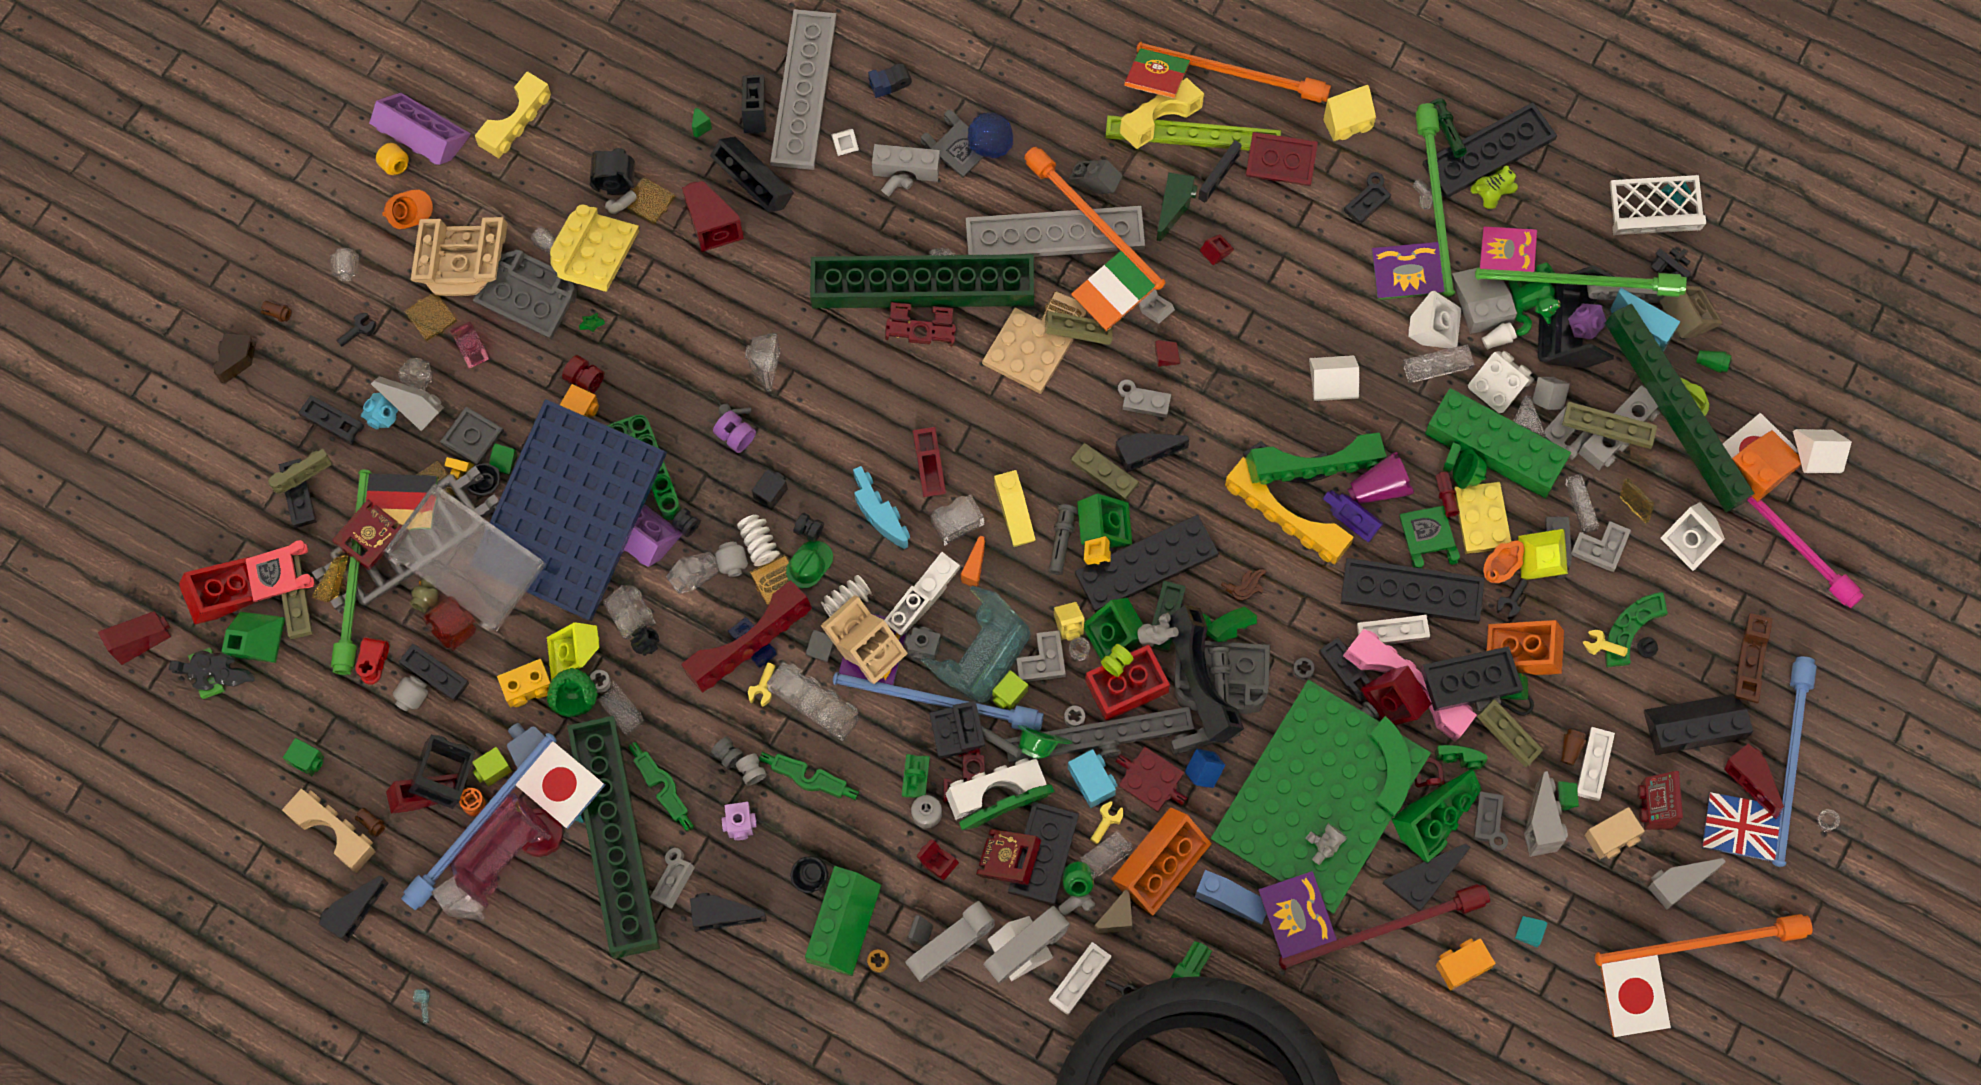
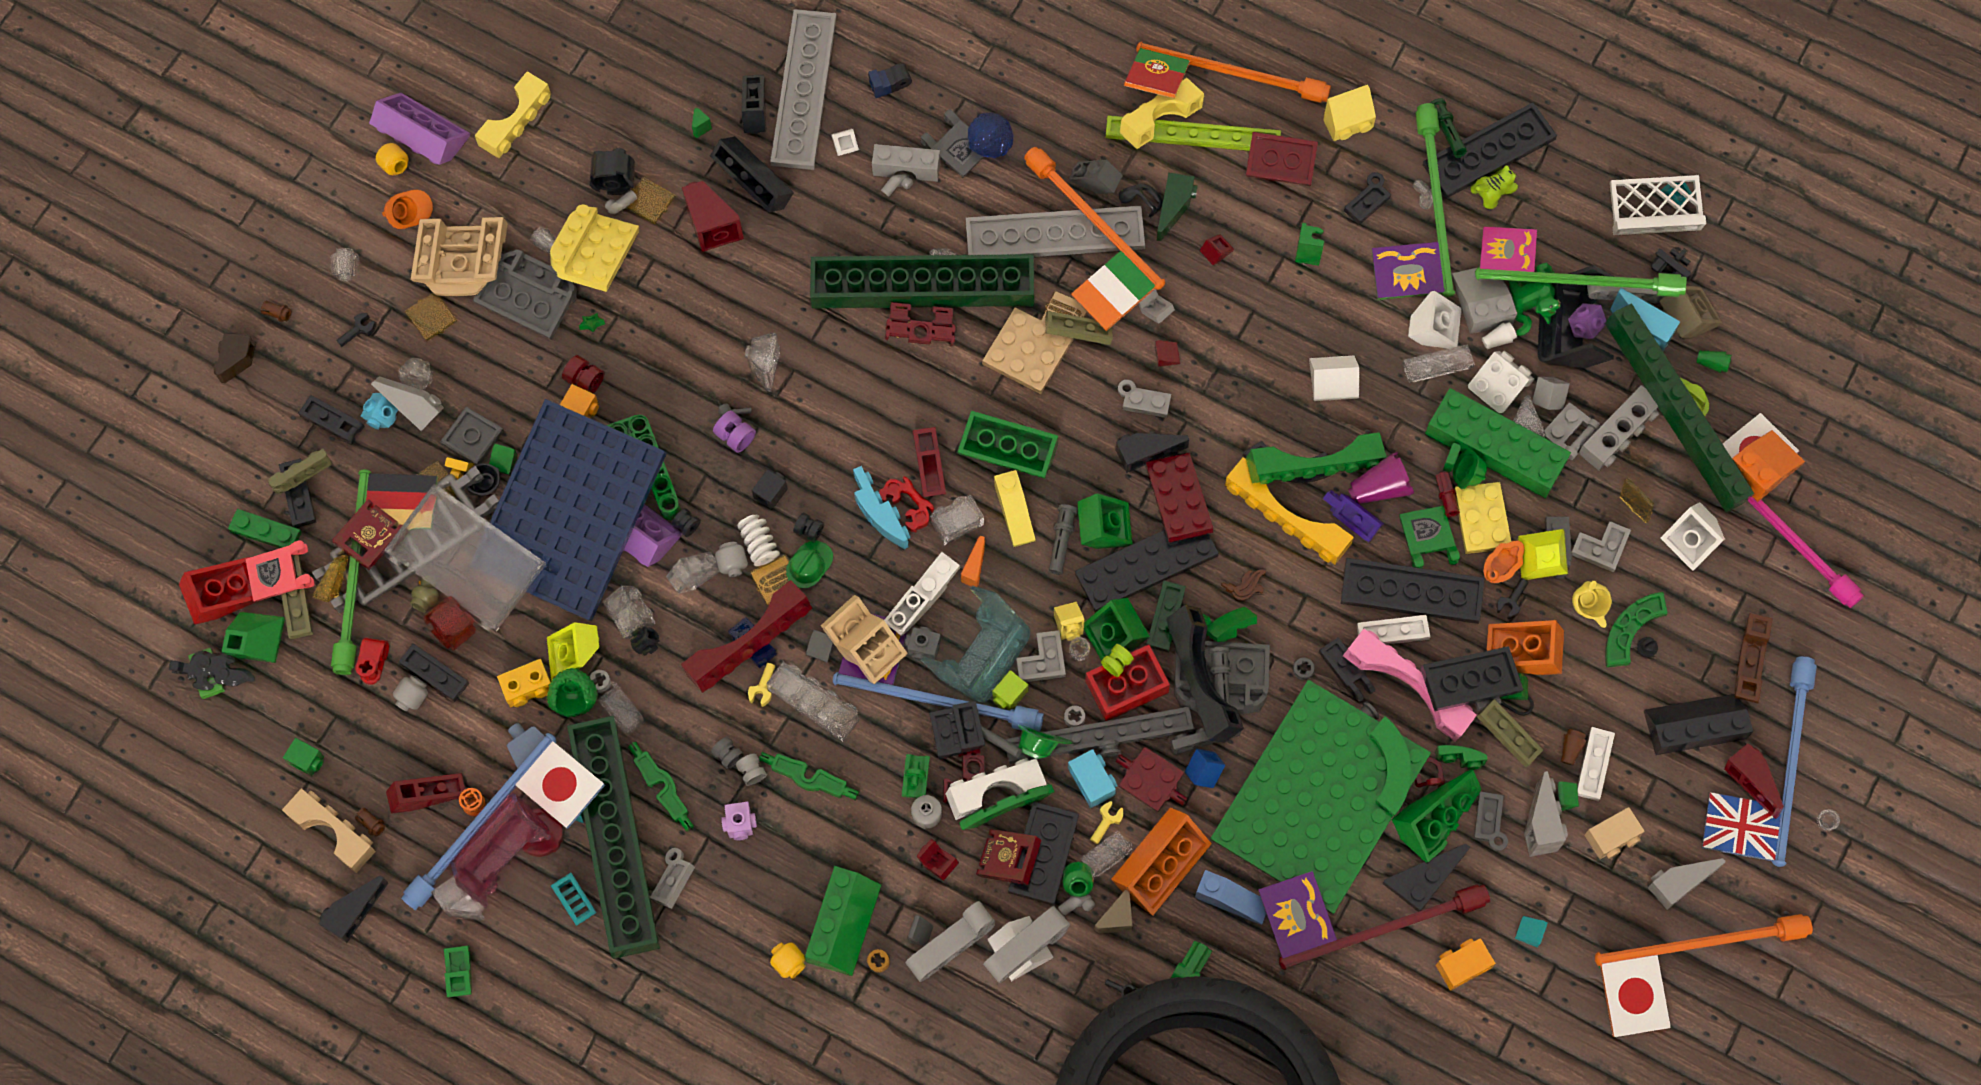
(135, 636): dark red slope -> none
(263, 529): none -> green plate
(422, 997): clear light blue hand -> none
(435, 791): black window -> none
(458, 971): none -> green slope
(469, 344): clear pink slope -> none
(491, 767): lime brick -> none
(562, 882): none -> teal slope
(717, 912): black slope -> none
(787, 960): none -> yellow head
(809, 874): black hair -> none
(858, 588): white piece -> none
(919, 517): none -> red helmet
(1008, 444): none -> green slope
(1080, 978): white plate -> none
(1097, 551): yellow tile -> none
(1104, 471): olive plate -> none
(1128, 194): none -> black piece
(1157, 634): light grey piece -> none
(1179, 497): none -> dark red plate
(1220, 171): black tile -> none
(1309, 249): none -> green hinge
(1327, 844): light grey piece -> none
(1397, 696): dark red slope -> none
(1582, 503): clear piece -> none
(1592, 601): none -> light yellow hair
(1601, 644): light yellow bar -> none
(1609, 425): olive plate -> none
(1660, 801): dark red slope -> none
(1822, 450): white slope -> none

